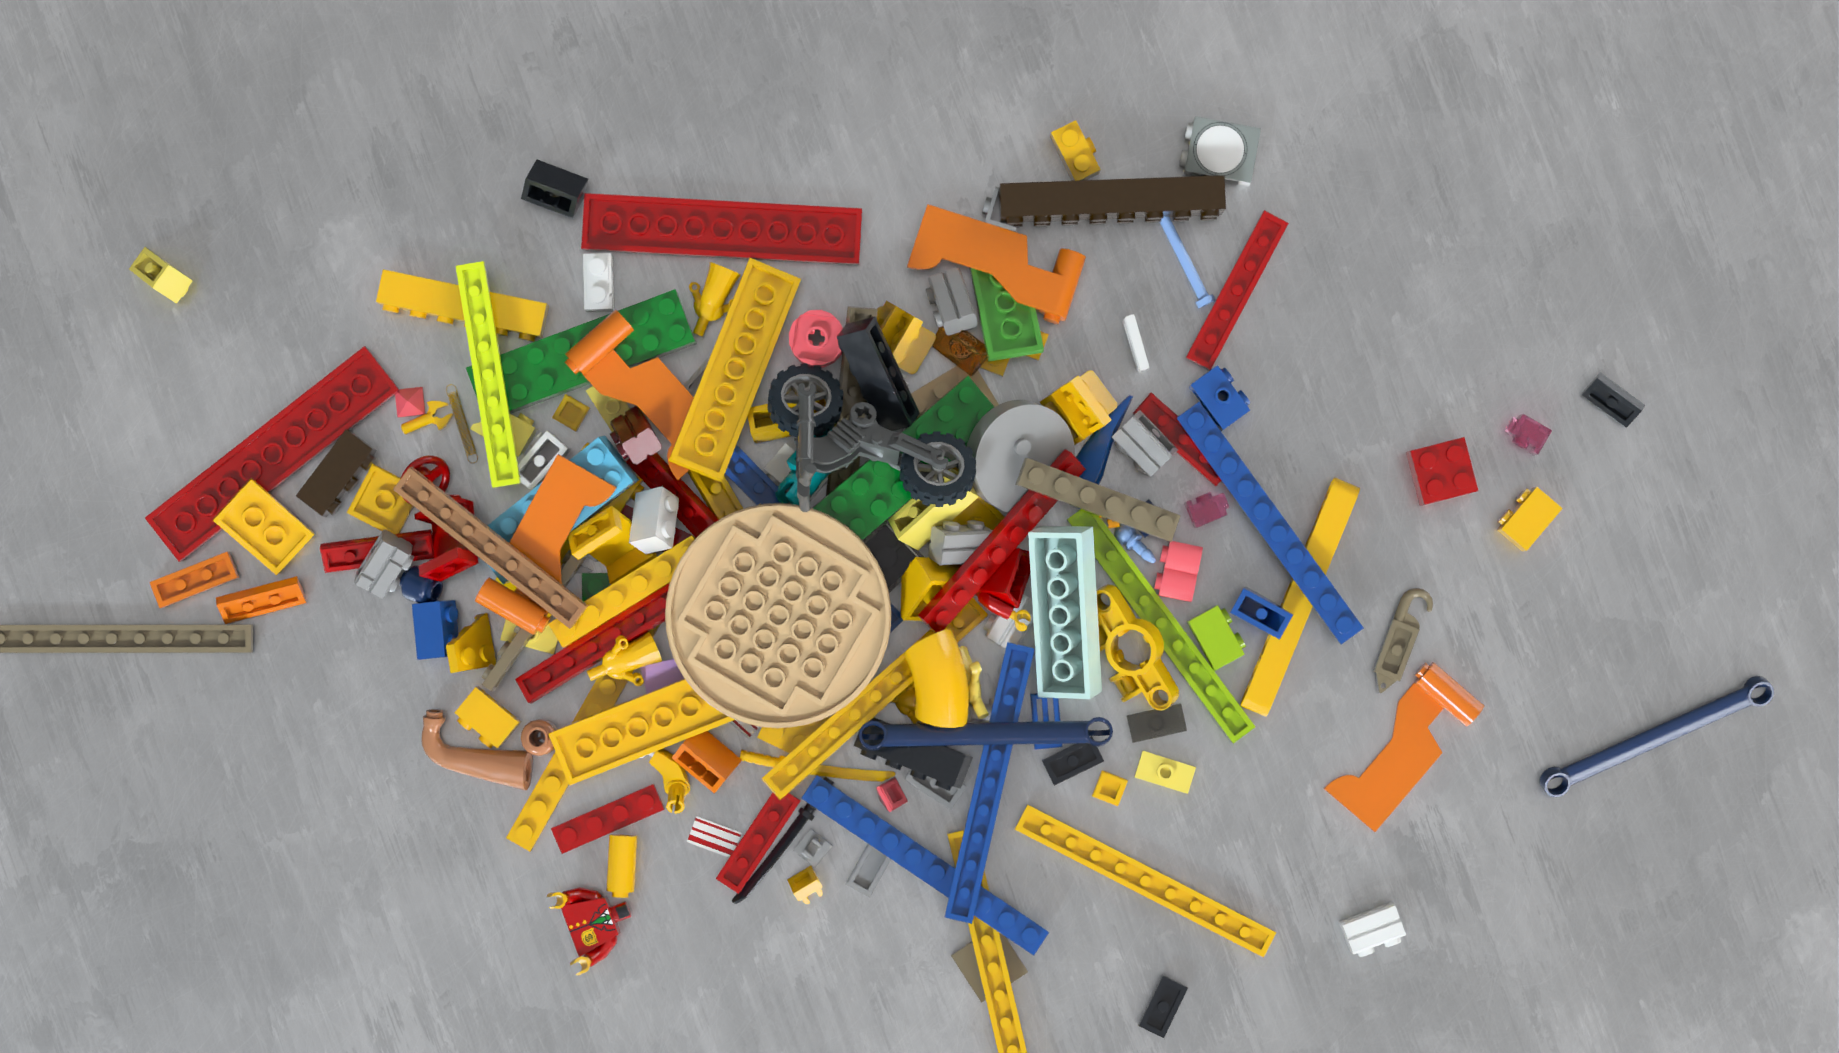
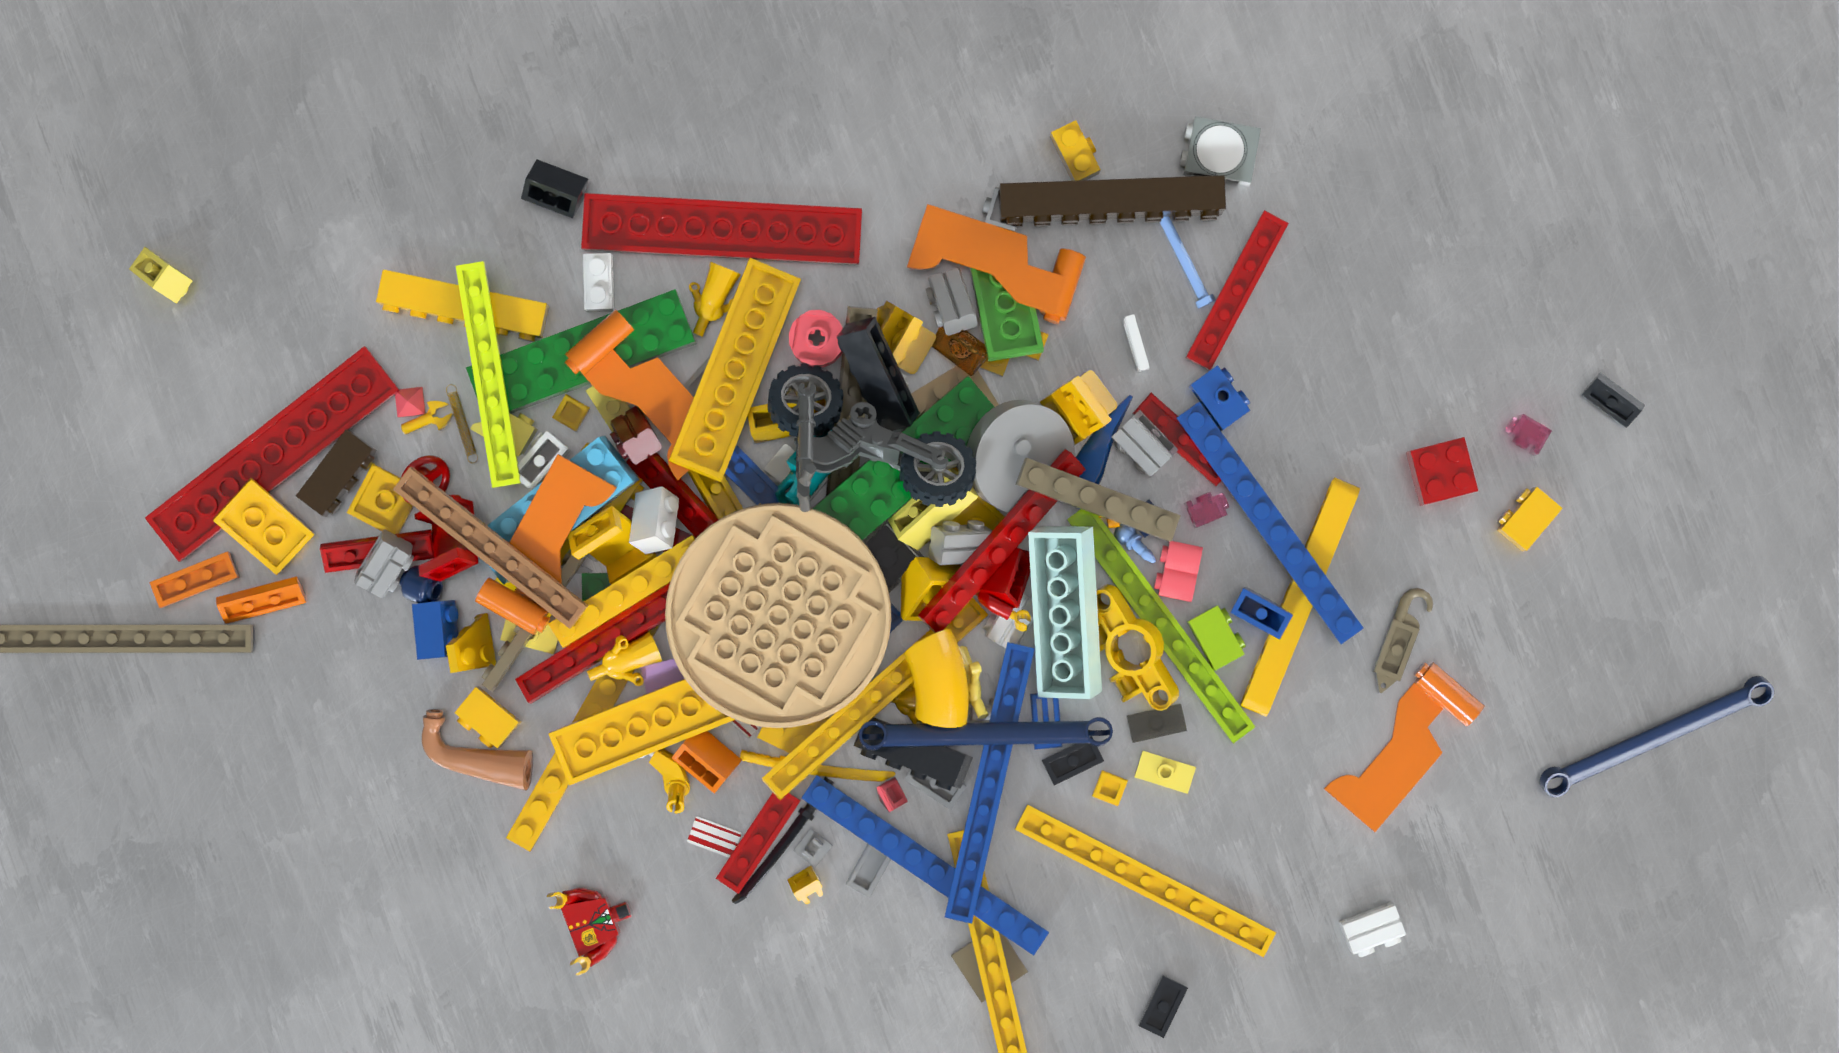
(532, 742): nougat head -> none
(607, 818): red plate -> none
(621, 865): yellow brick -> none

